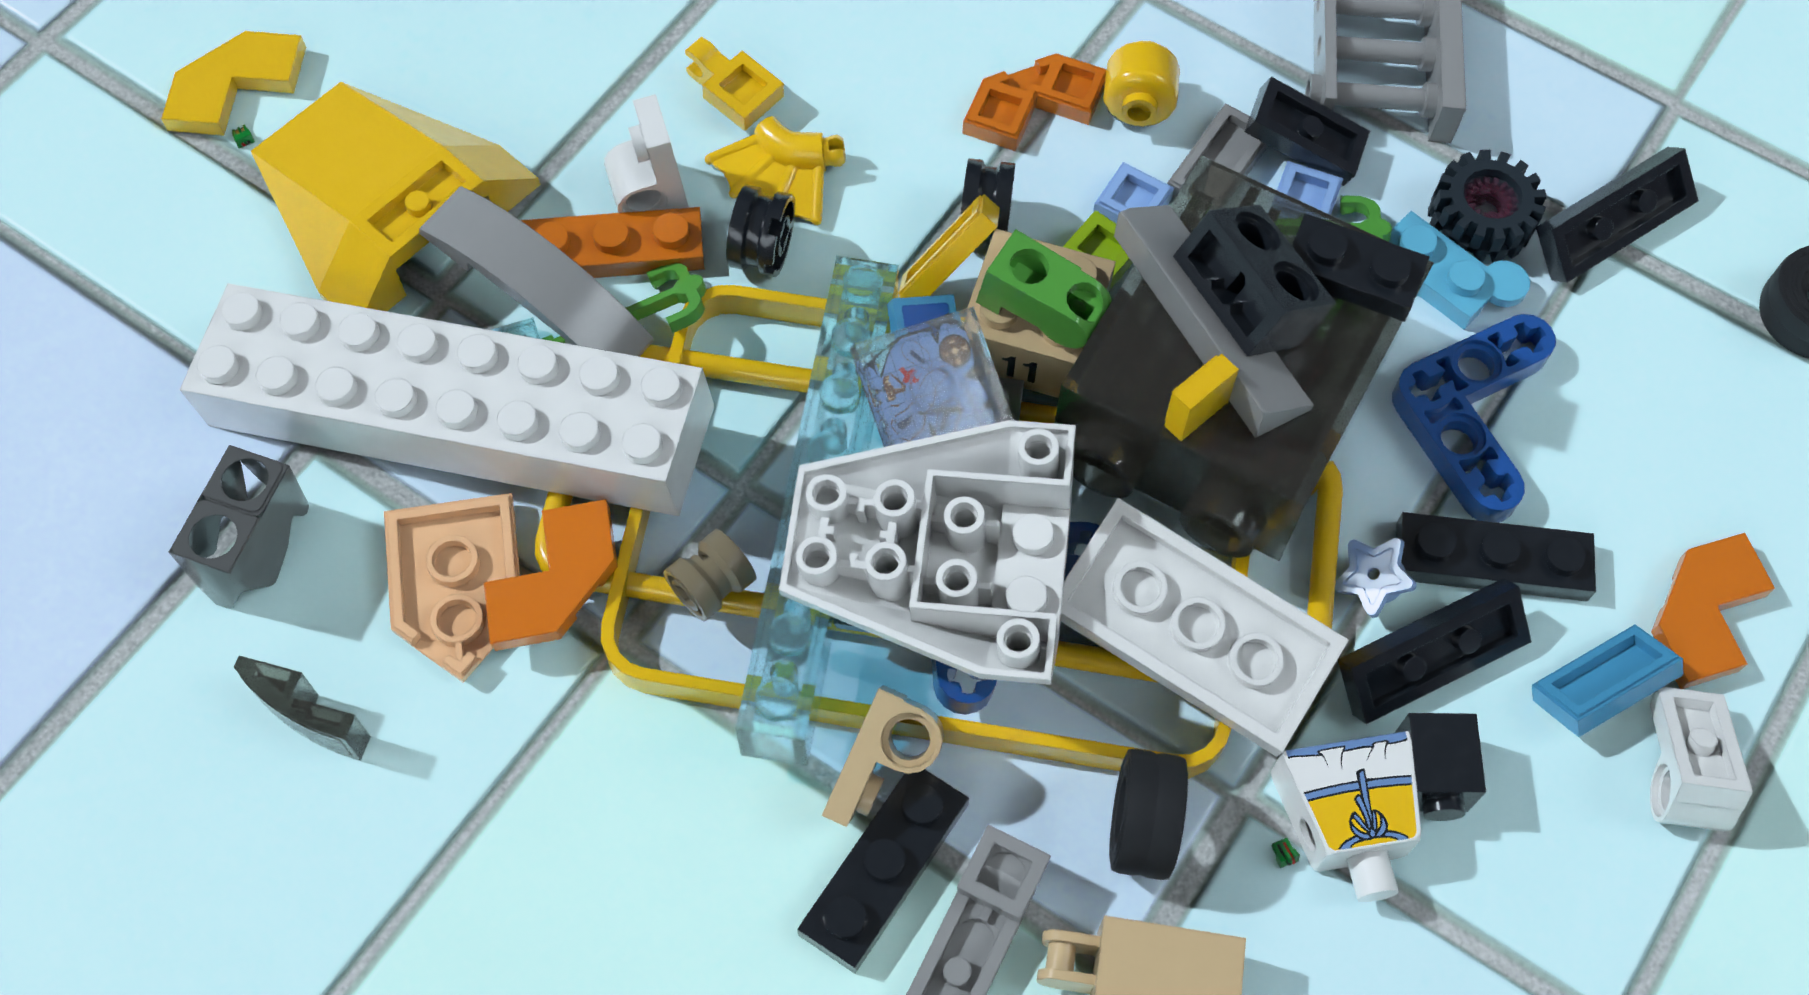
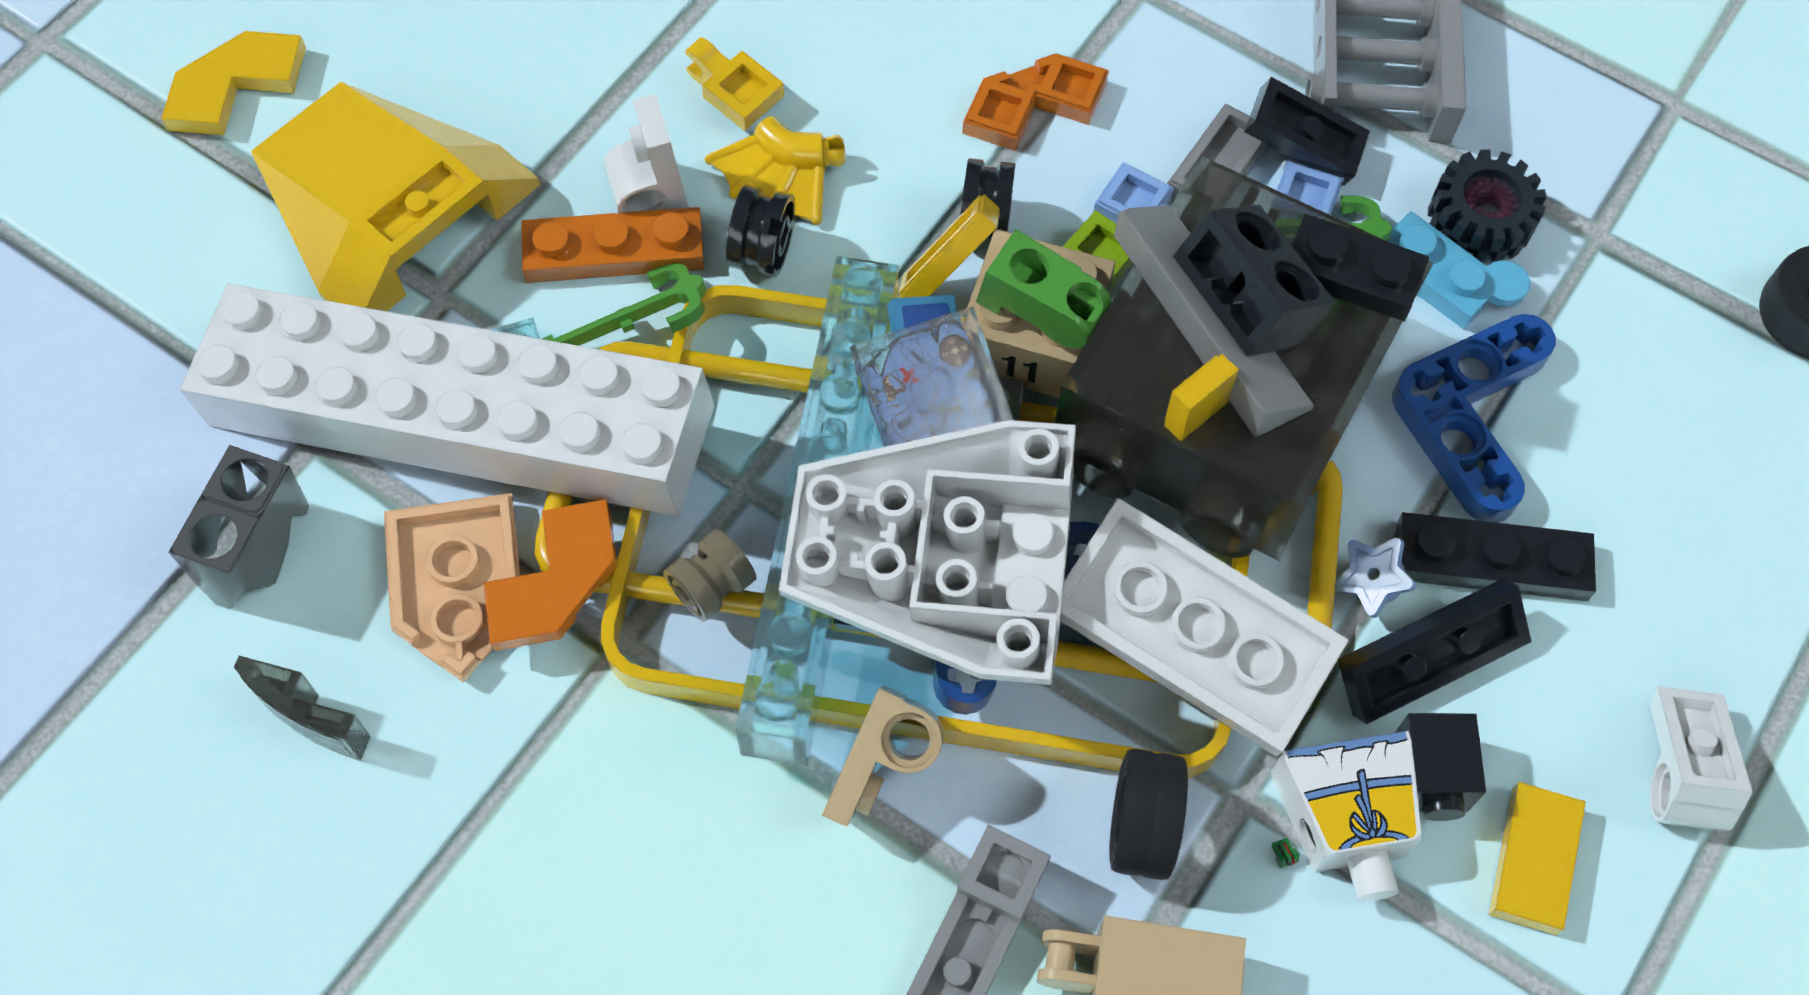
(242, 136): green piece -> none
(533, 274): light grey slope -> none
(882, 868): black plate -> none
(1141, 80): yellow head -> none
(1537, 858): none -> yellow tile
(1607, 680): dark azure tile -> none
(1617, 214): black plate -> none
(1703, 585): orange tile -> none

